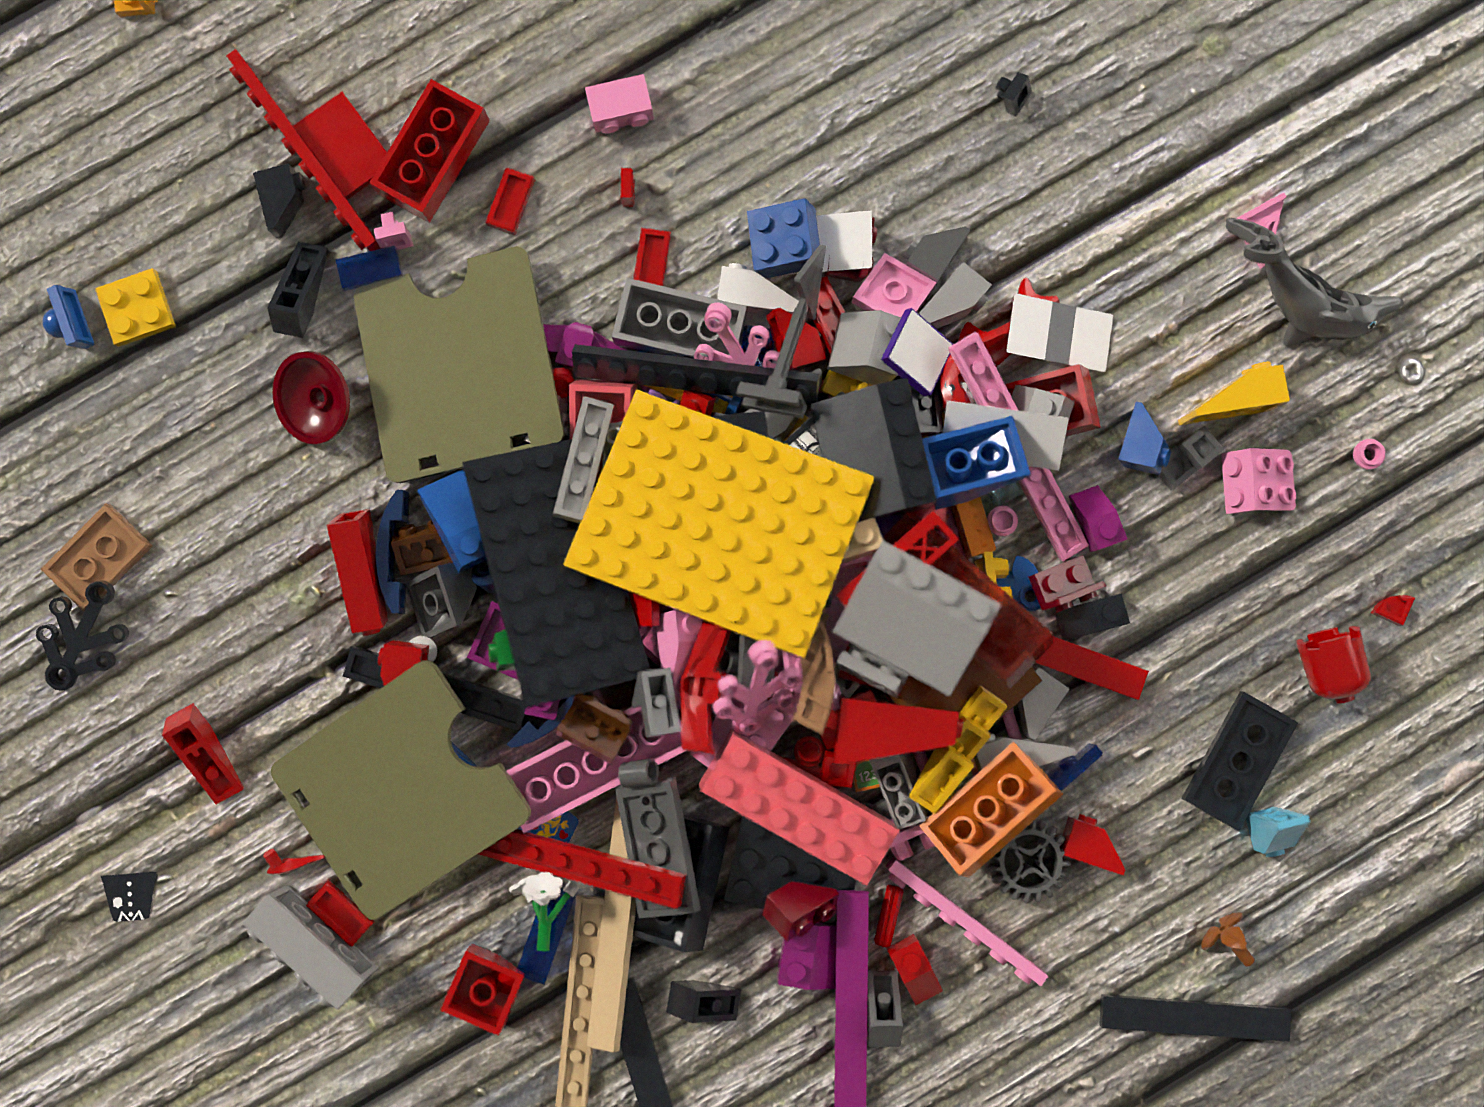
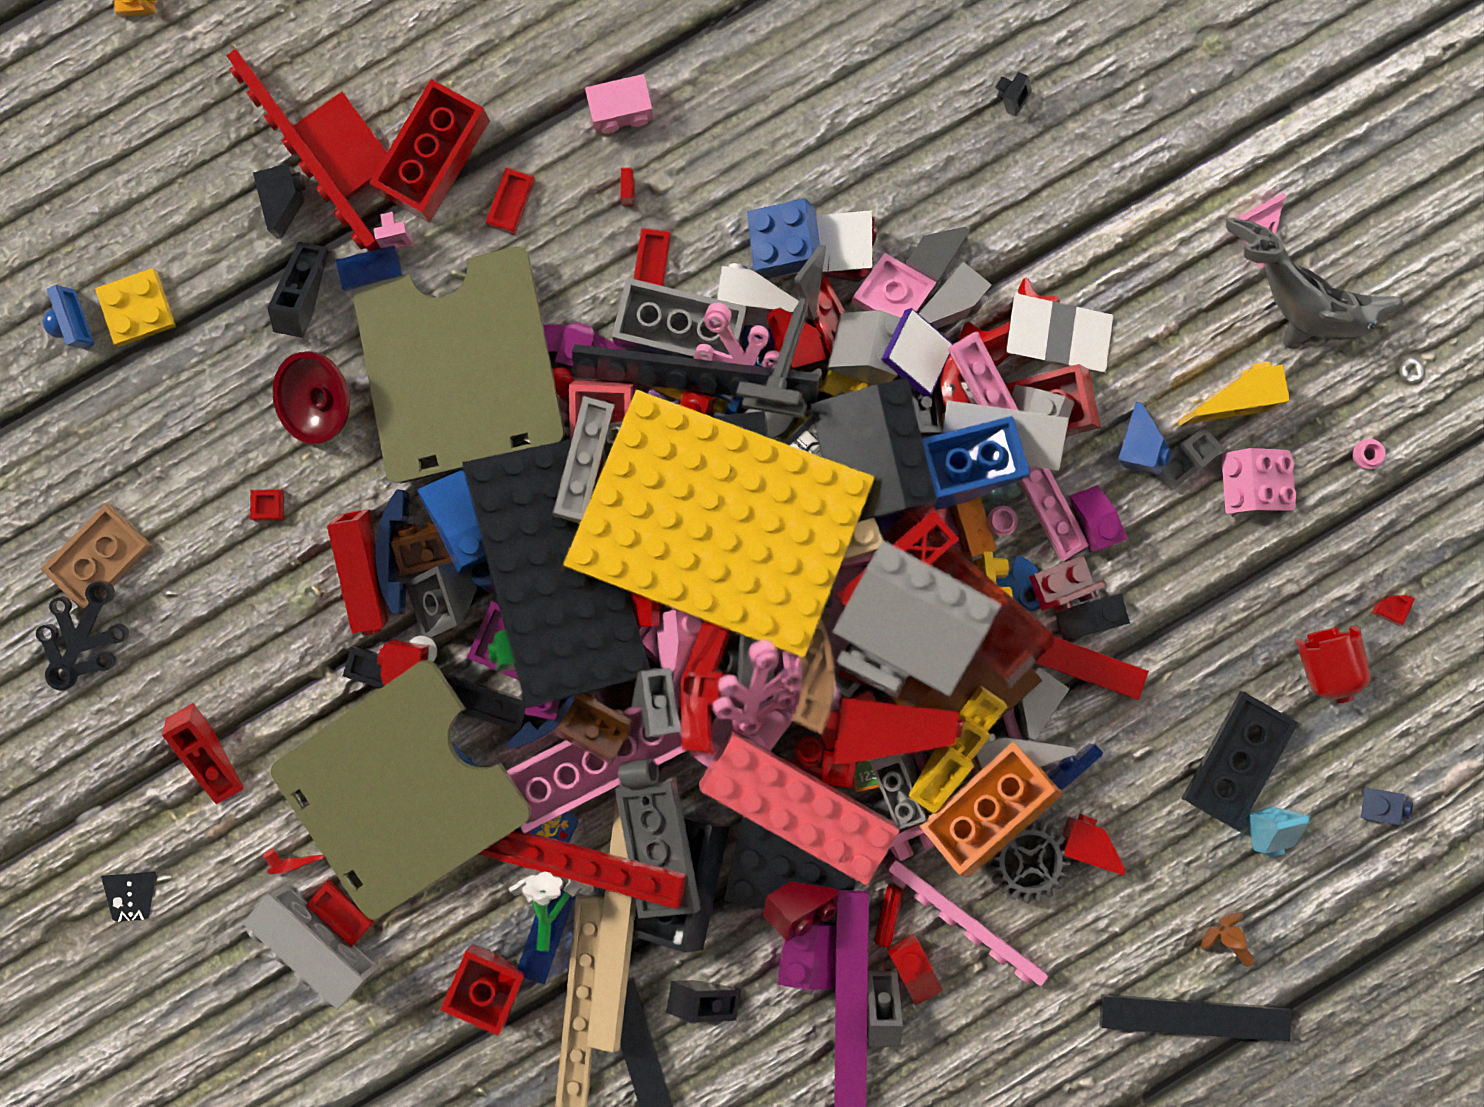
(267, 505): none -> red tile
(1386, 806): none -> dark blue bracket

